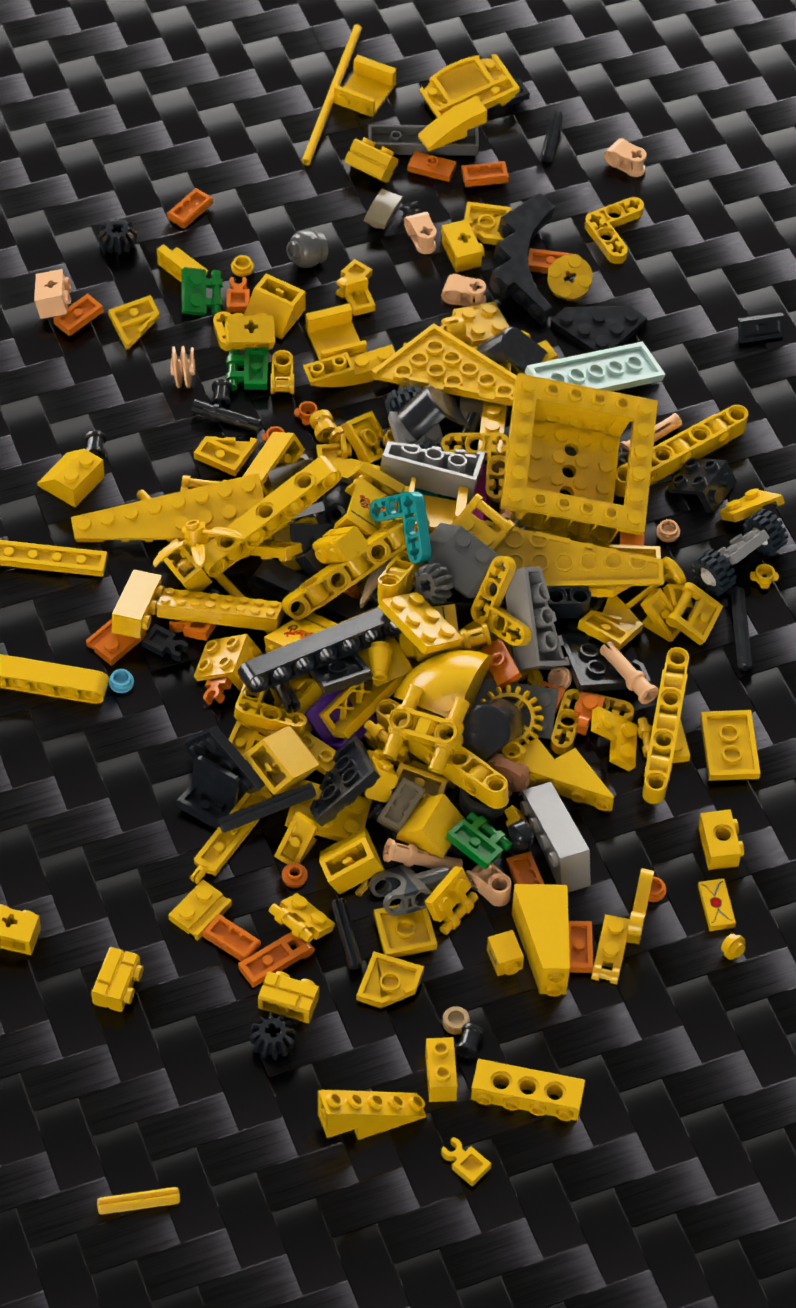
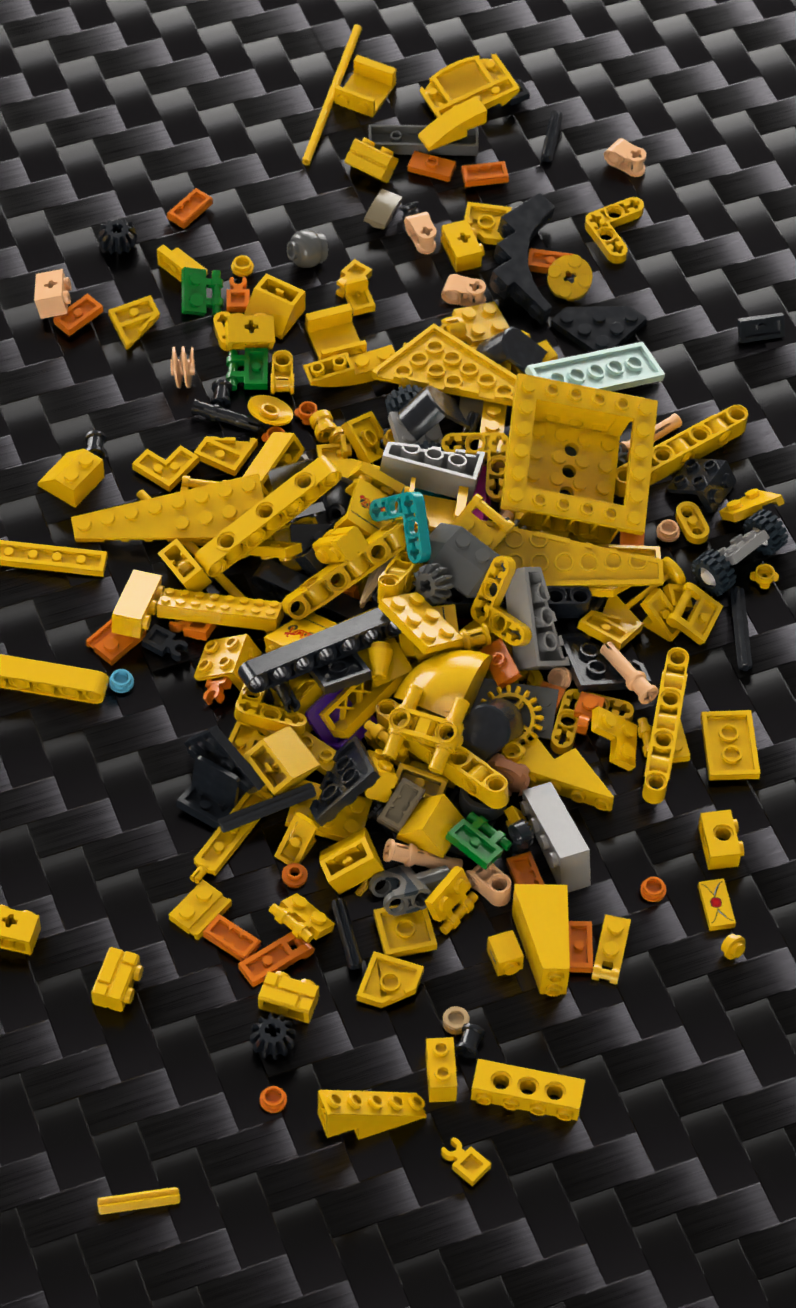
(166, 472): none -> yellow plate
(195, 538): yellow plant -> none
(270, 410): none -> yellow dish
(273, 1099): none -> orange plate
(640, 906): yellow beam -> none
(693, 524): none -> yellow plate

